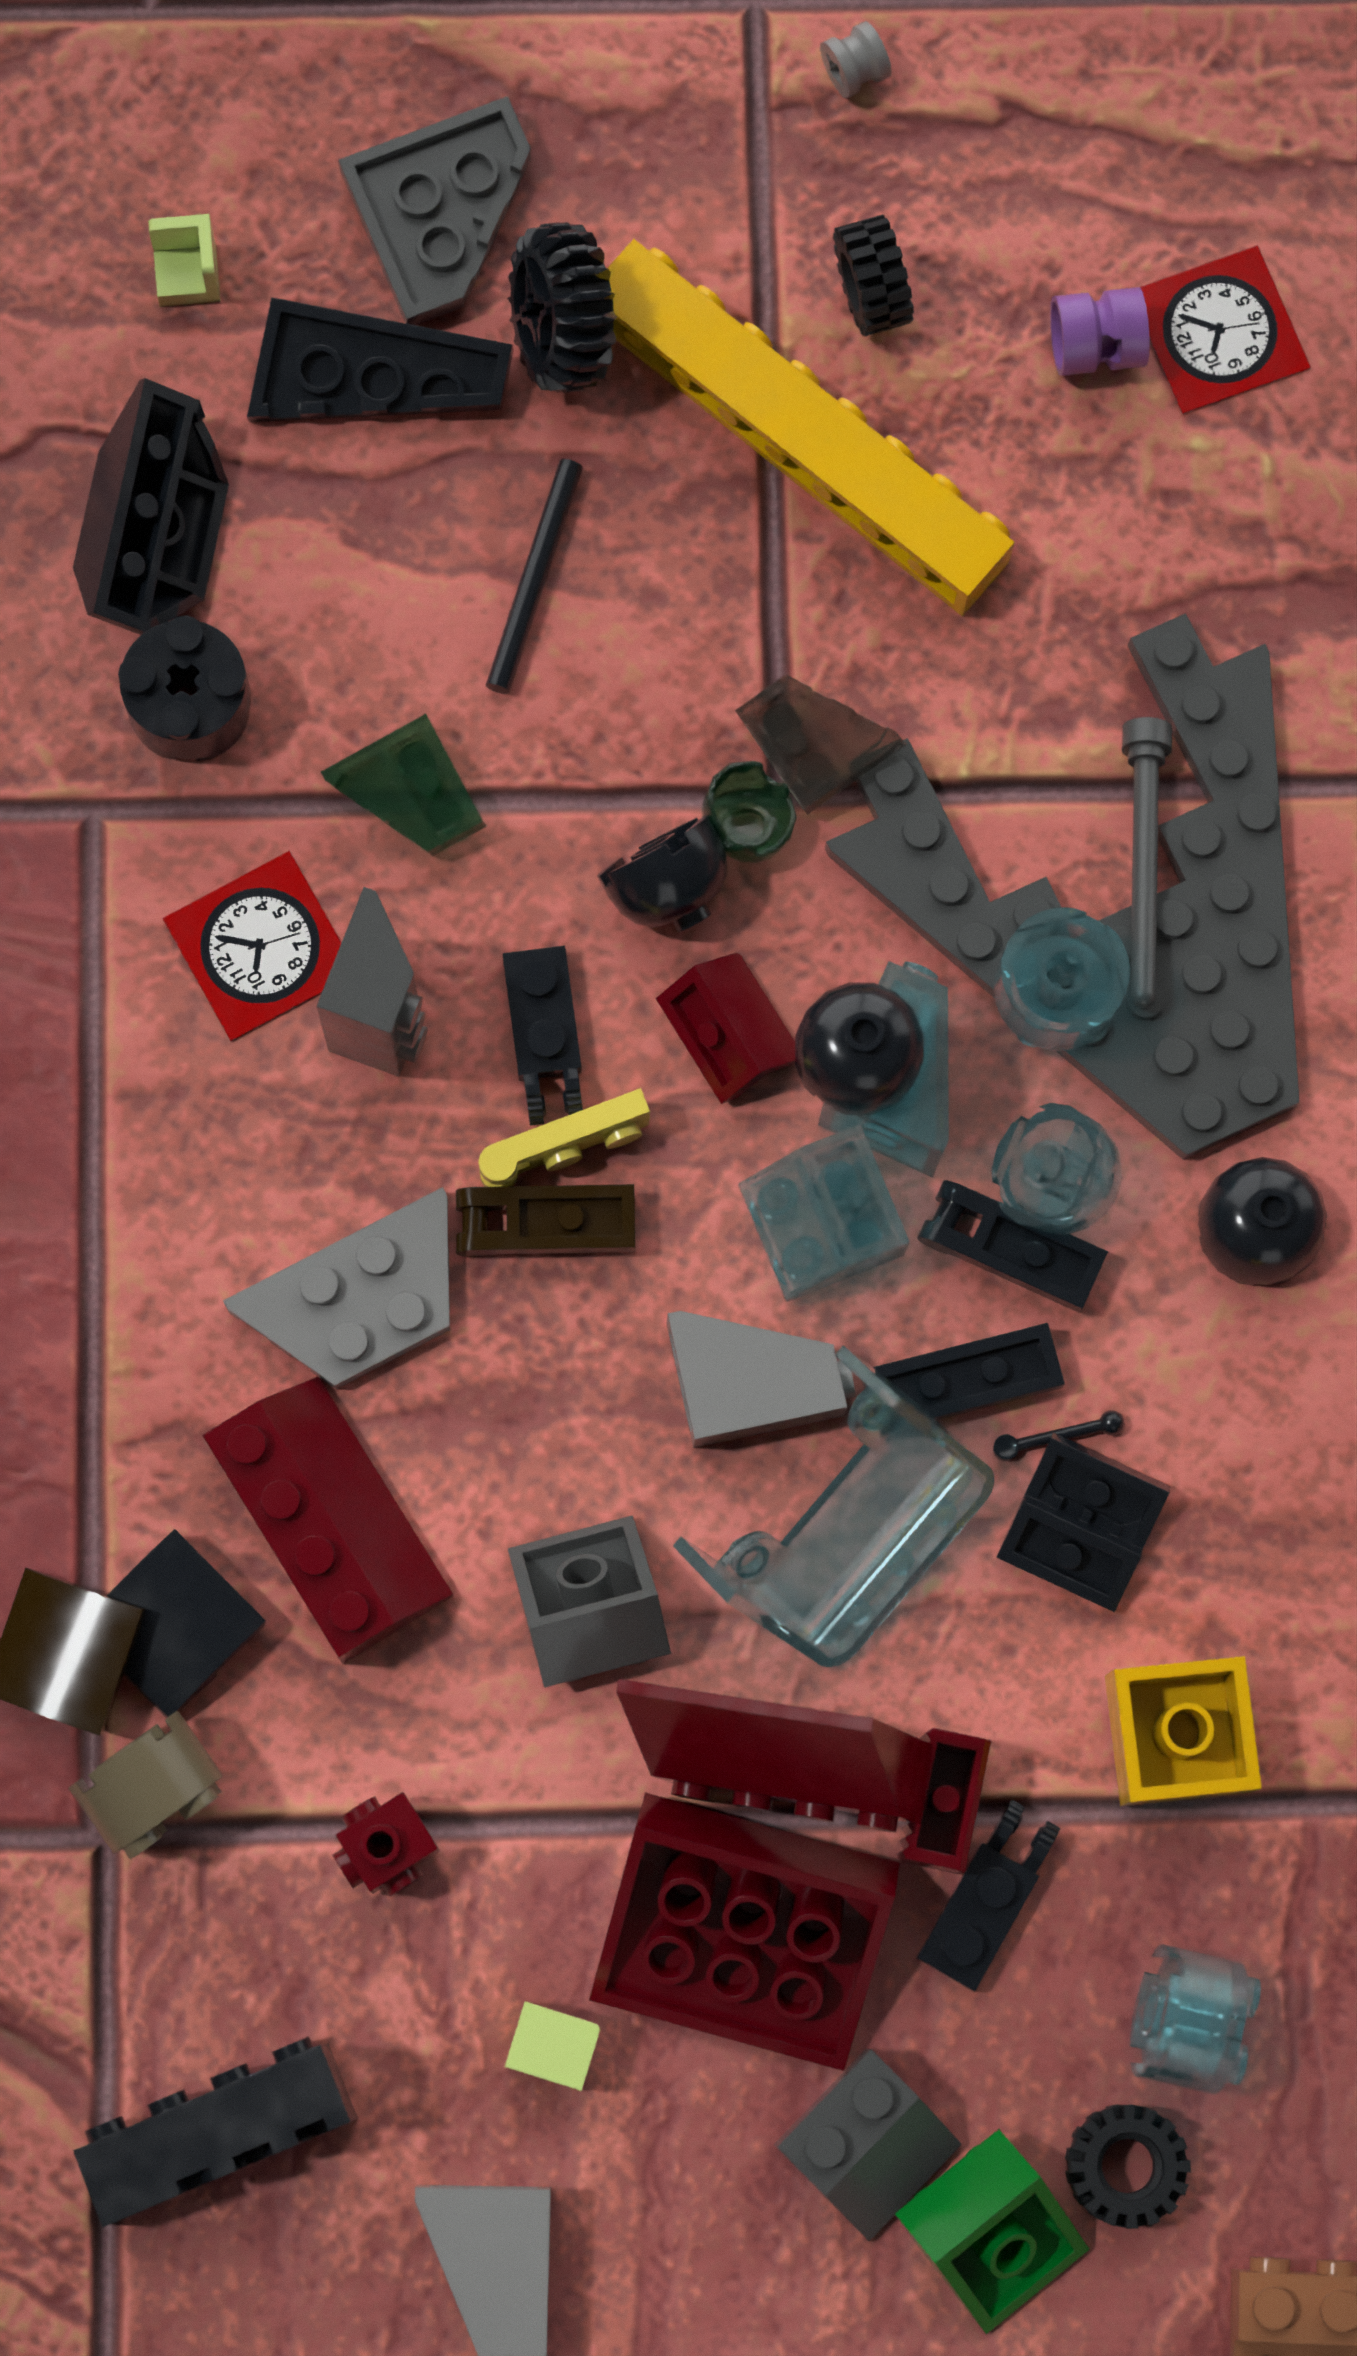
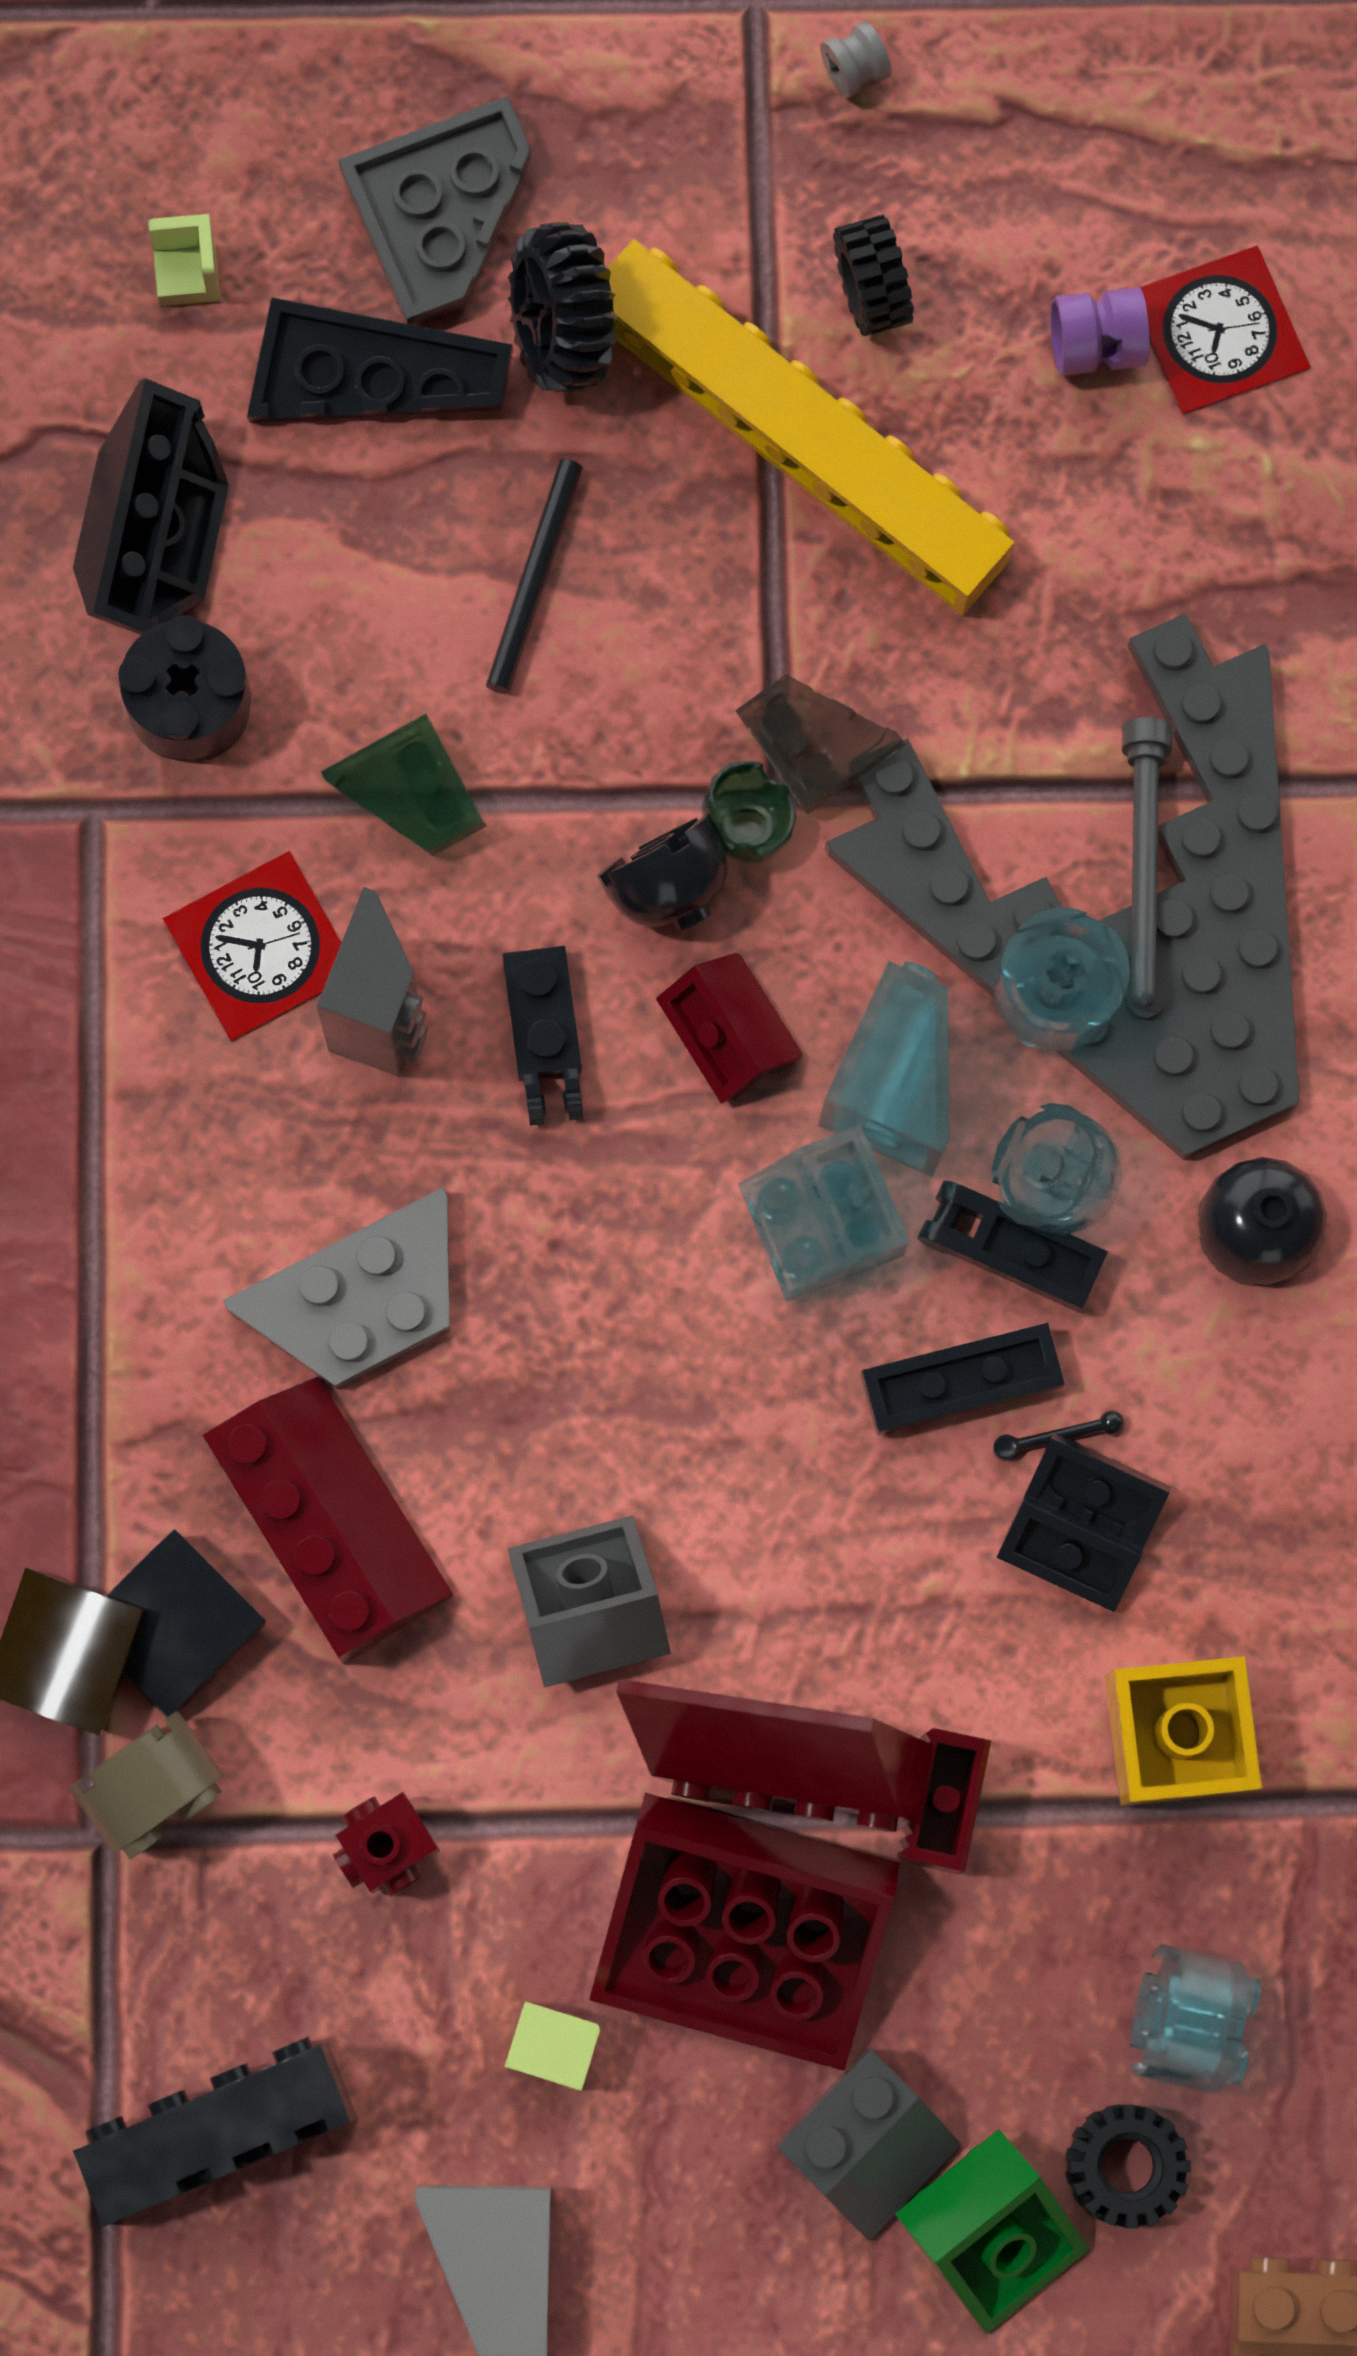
(547, 1219): dark brown plate -> none
(561, 1141): light yellow plate -> none
(752, 1378): light grey slope -> none
(859, 1048): black cylinder -> none
(862, 1536): clear light blue windscreen -> none
(985, 1903): black hinge -> none

